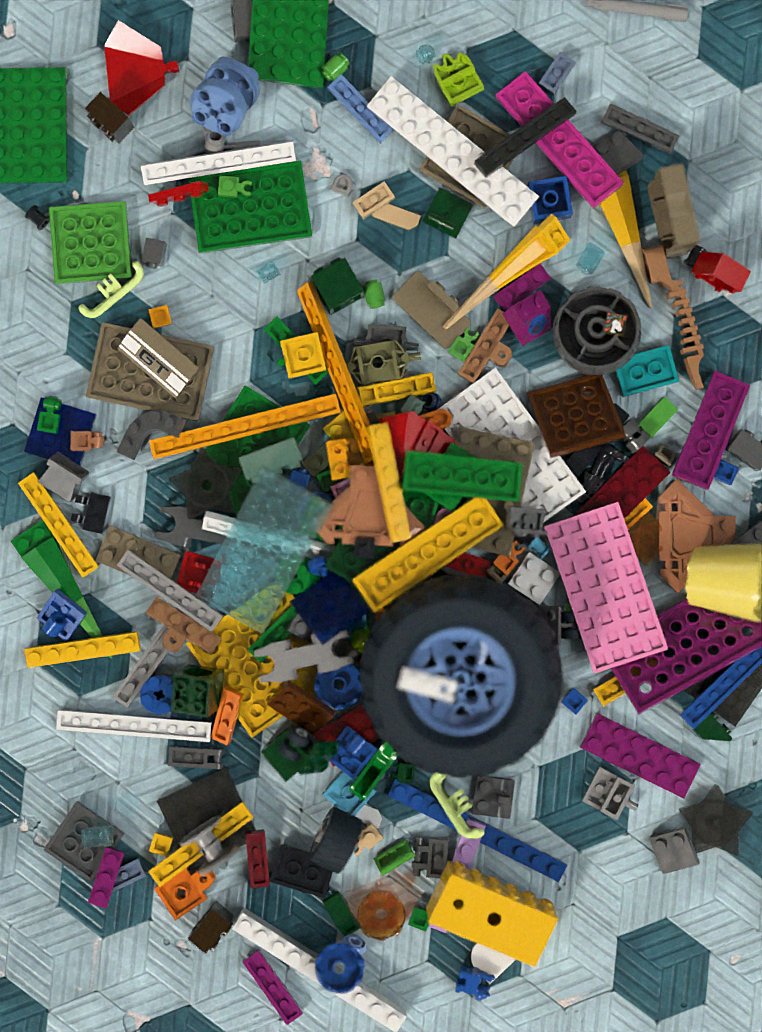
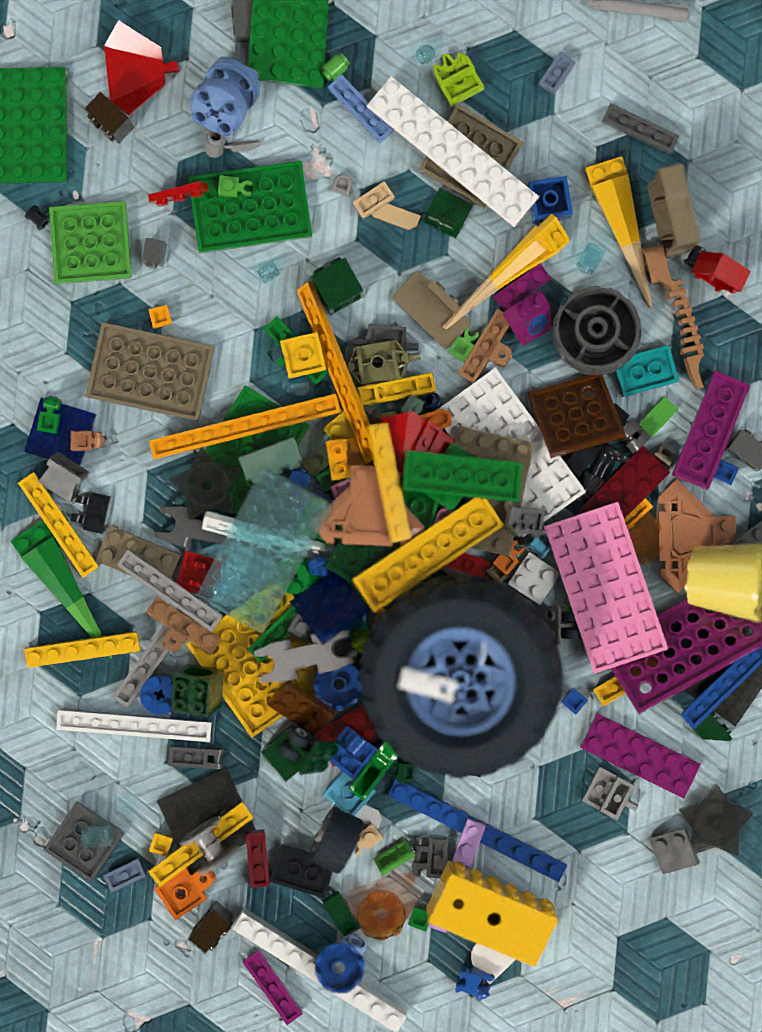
(61, 616): blue plate -> none
(106, 877): magenta plate -> none
(113, 292): yellowish green piece -> none
(146, 424): dark grey plate -> none
(158, 358): dark tan slope -> none
(218, 162): white plate -> none
(227, 715): orange plate -> none
(364, 547): black plate -> none
(374, 294): bright green brick -> none
(454, 807): yellowish green piece -> none
(493, 797): dark grey hinge -> none
(525, 137): pearl dark grey plate -> none
(564, 145): dark pink plate -> none
(615, 324): tile -> none
(618, 152): dark grey plate -> none

